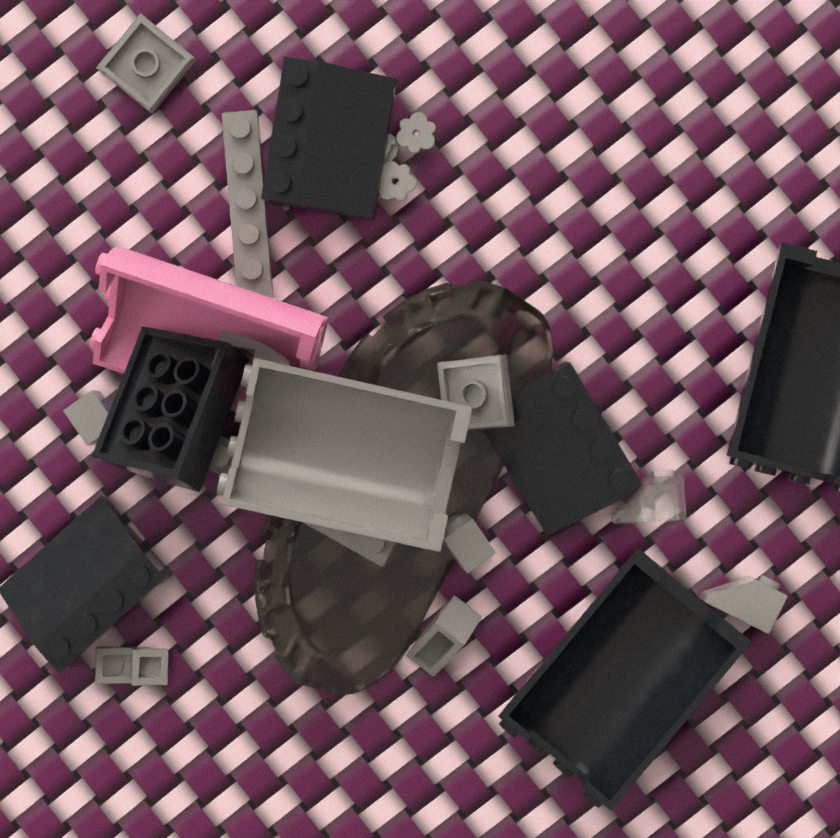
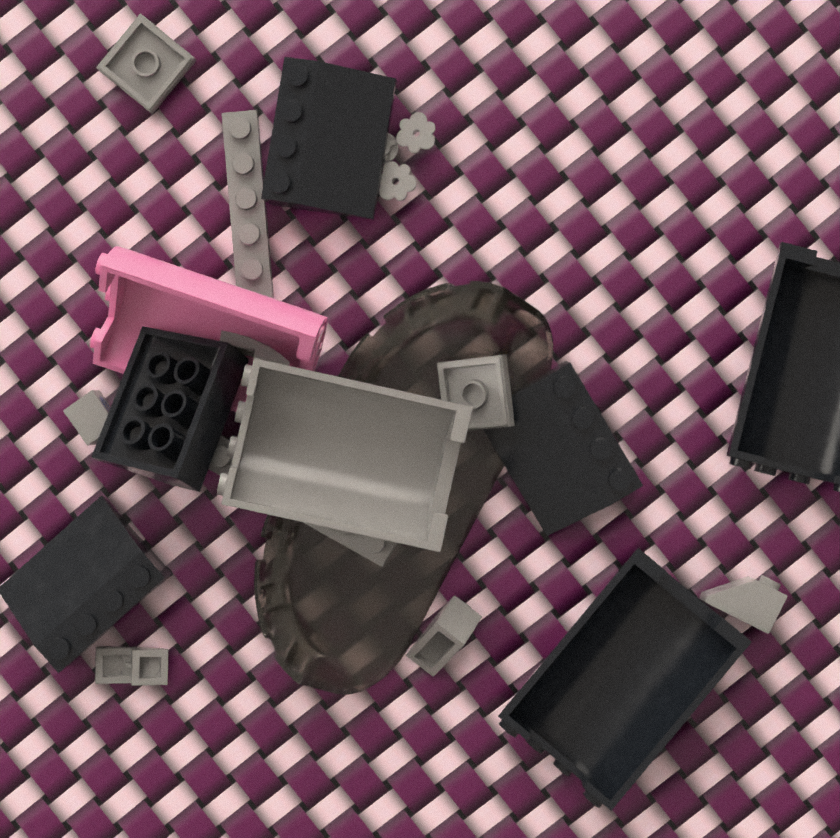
(466, 542): light grey brick -> none
(657, 500): clear slope -> none

